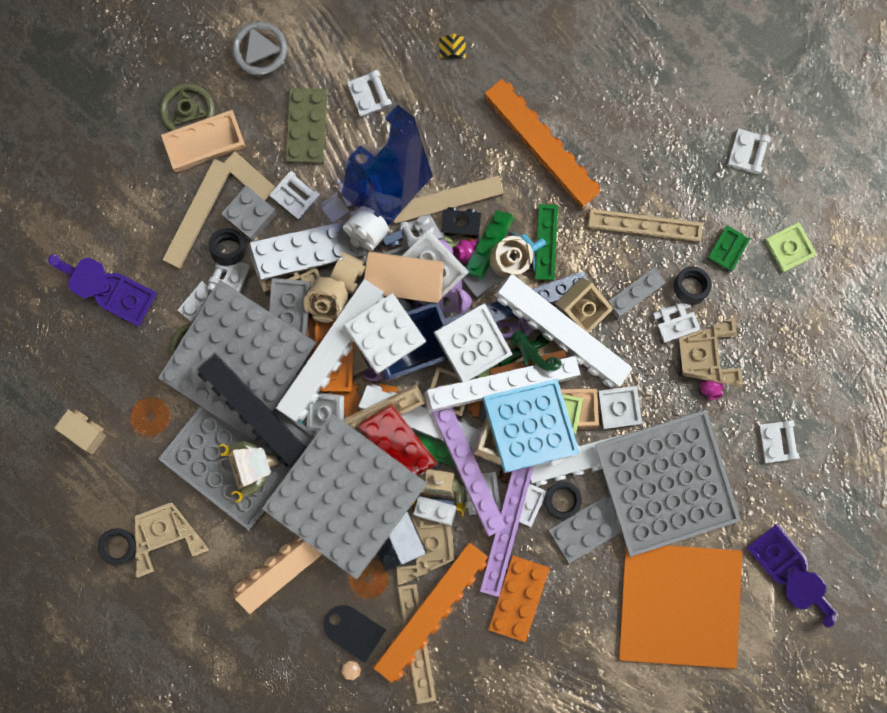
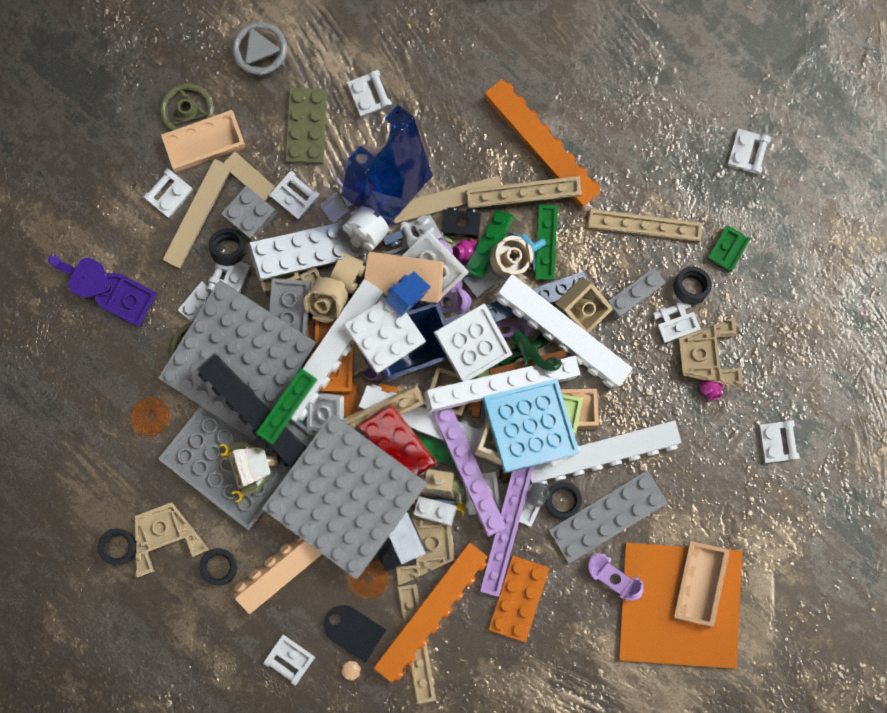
(80, 431): tan brick -> none
(173, 197): none -> white plate
(203, 566): none -> black tyre
(287, 406): none -> green plate
(292, 654): none -> white plate
(406, 293): none -> blue brick
(452, 45): sticker -> none
(523, 192): none -> tan tile
(538, 494): none -> dark grey piece
(601, 569): none -> lavender piece
(620, 407): white plate -> none
(667, 482): light grey plate -> none
(702, 584): none -> light nougat slope
(778, 555): dark purple plate -> none
(790, 247): yellowish green tile -> none

